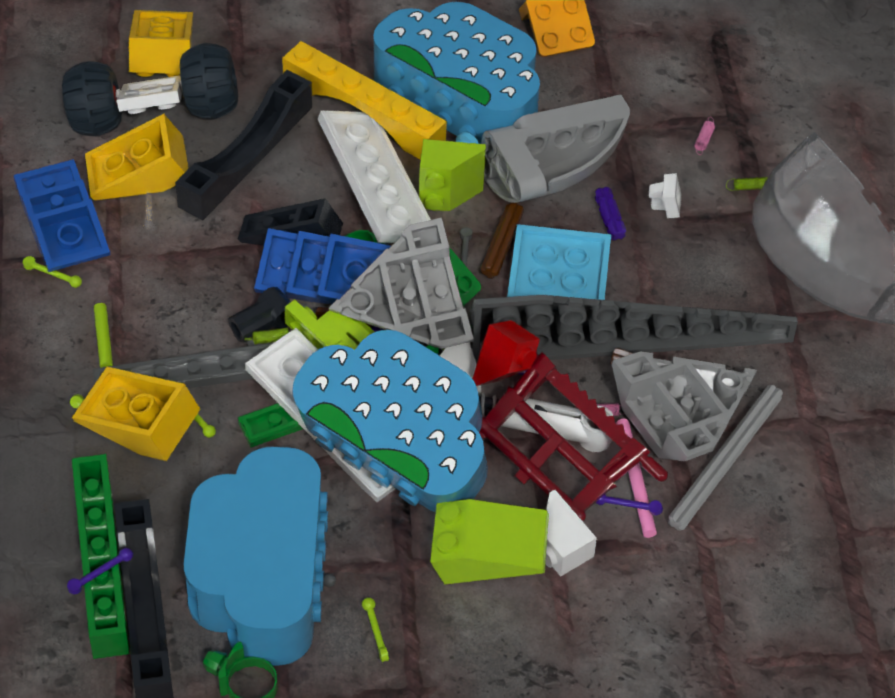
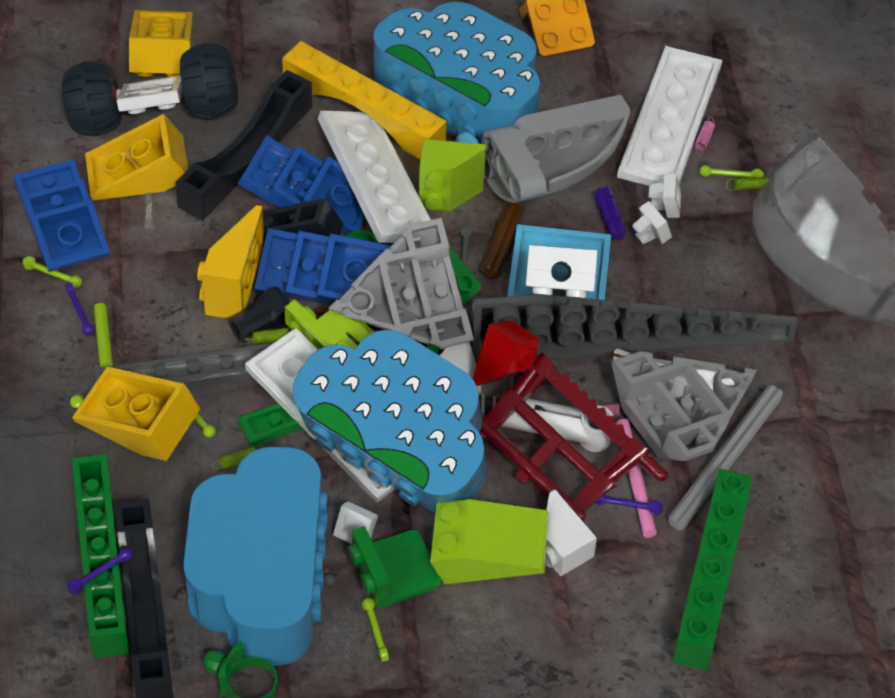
(87, 329): none -> dark purple hinge
(232, 267): none -> yellow slope
(235, 458): none -> lime piece
(299, 177): none -> blue slope
(352, 518): none -> white tile
(393, 566): none -> green bracket
(579, 263): none -> white brick
(651, 225): none -> white tile
(670, 117): none -> white tile
(706, 171): none -> lime hinge
(712, 570): none -> green brick

